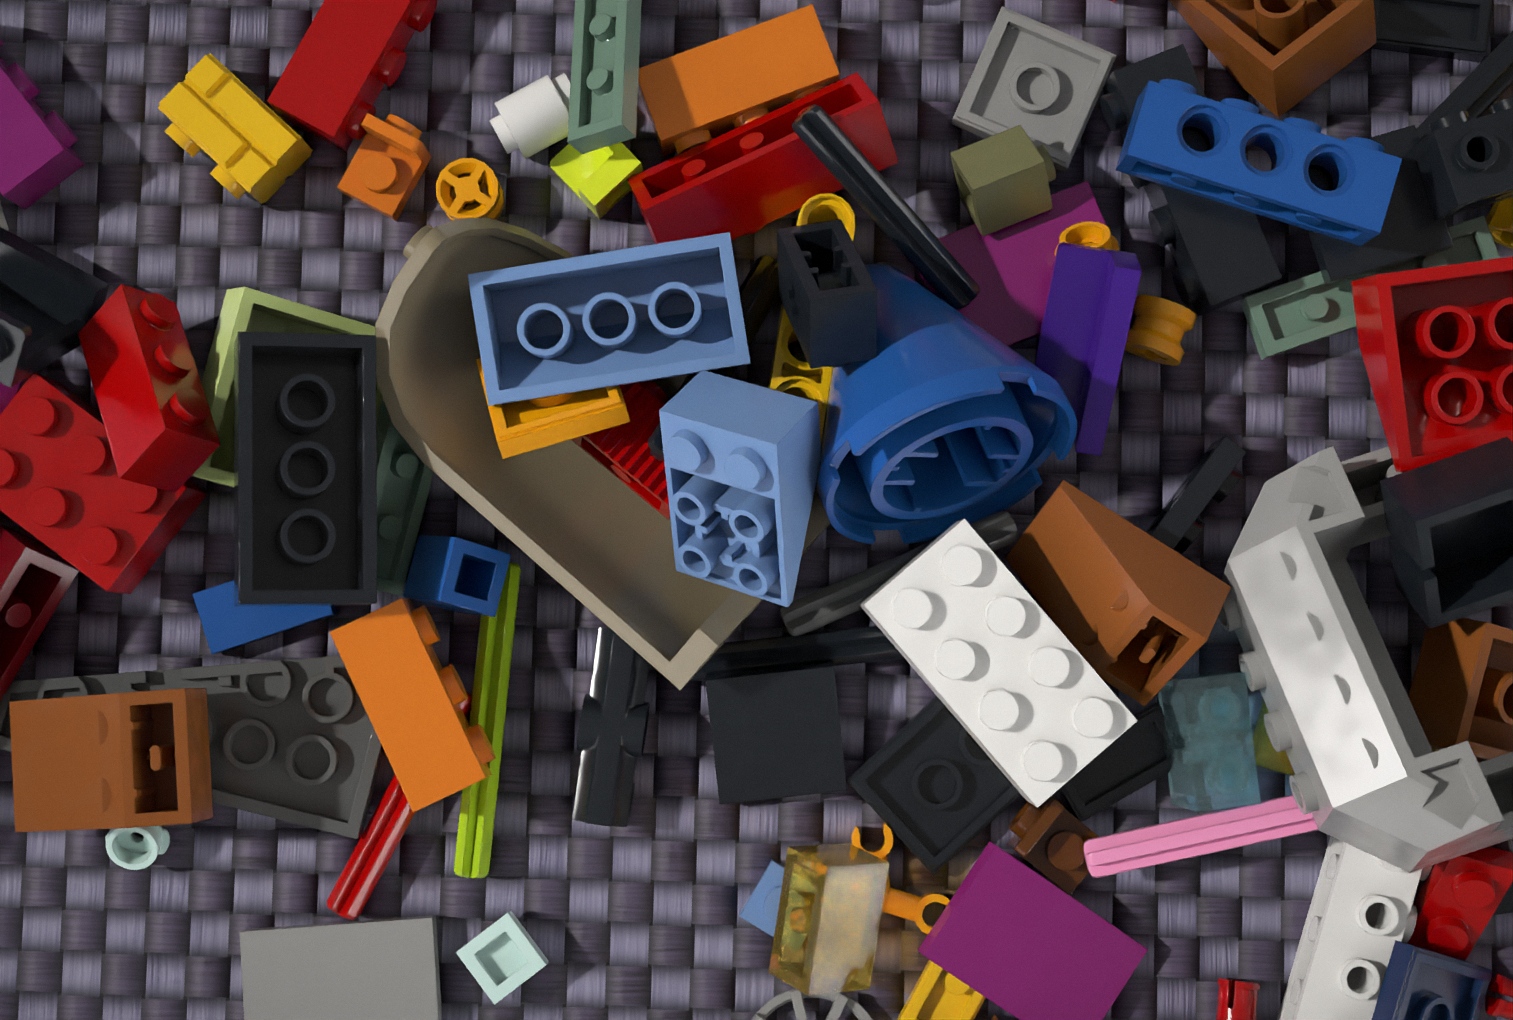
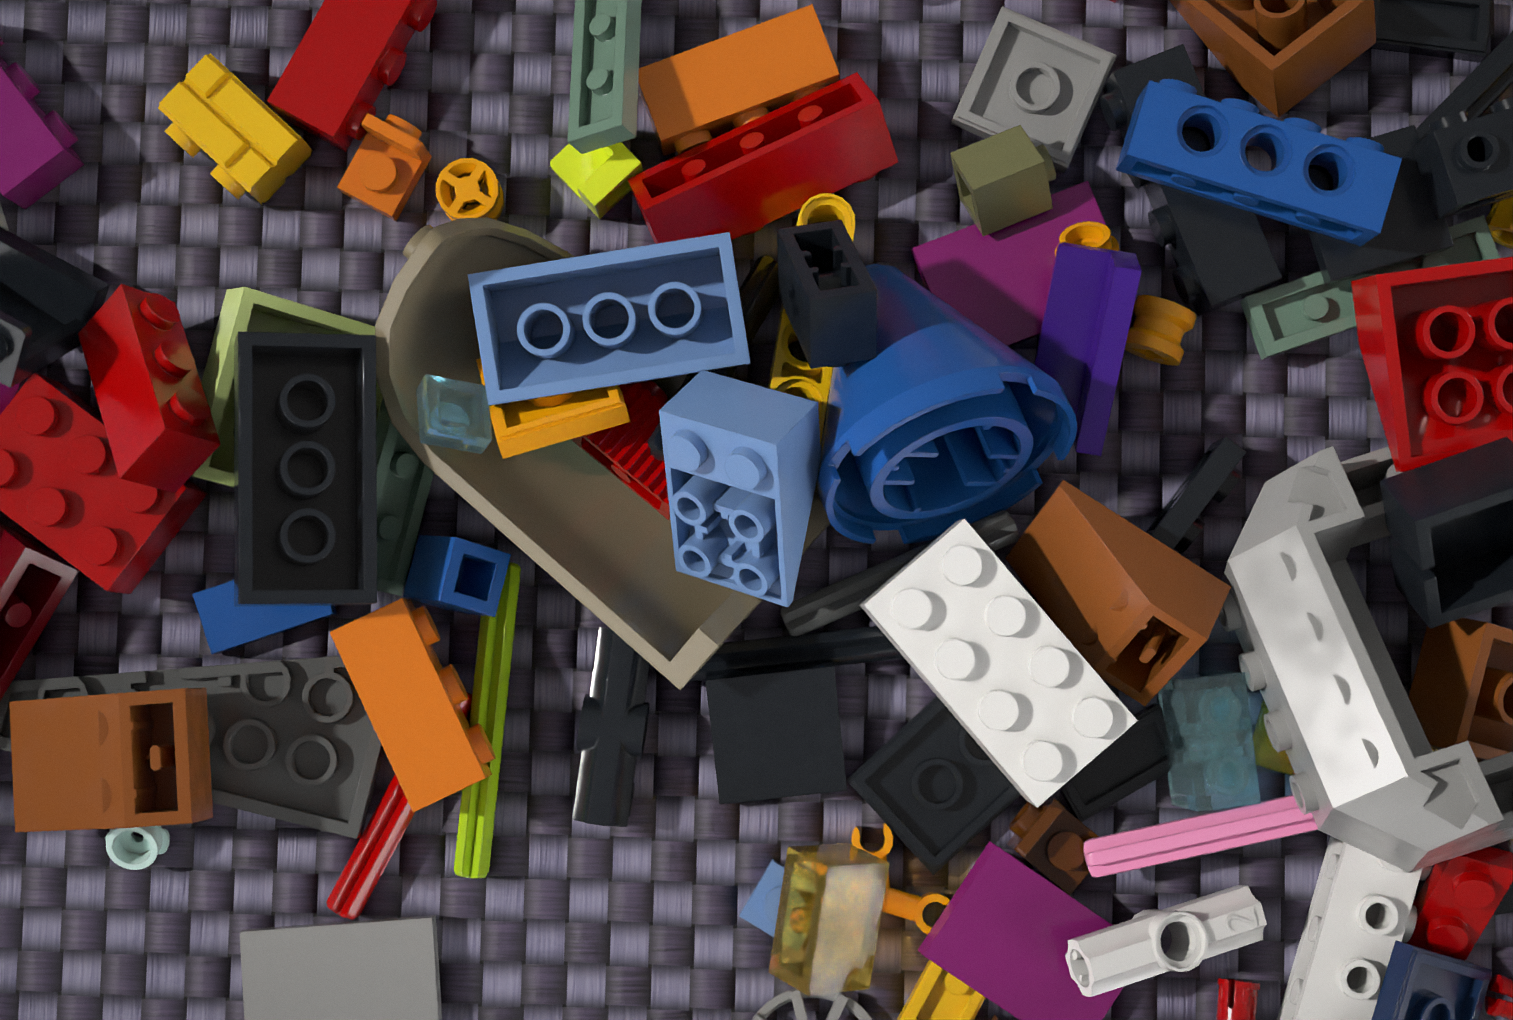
(453, 414): none -> clear light blue plate
(502, 957): light aqua plate -> none
(534, 116): white brick -> none
(885, 206): black axle -> none
(1134, 950): none -> white piece

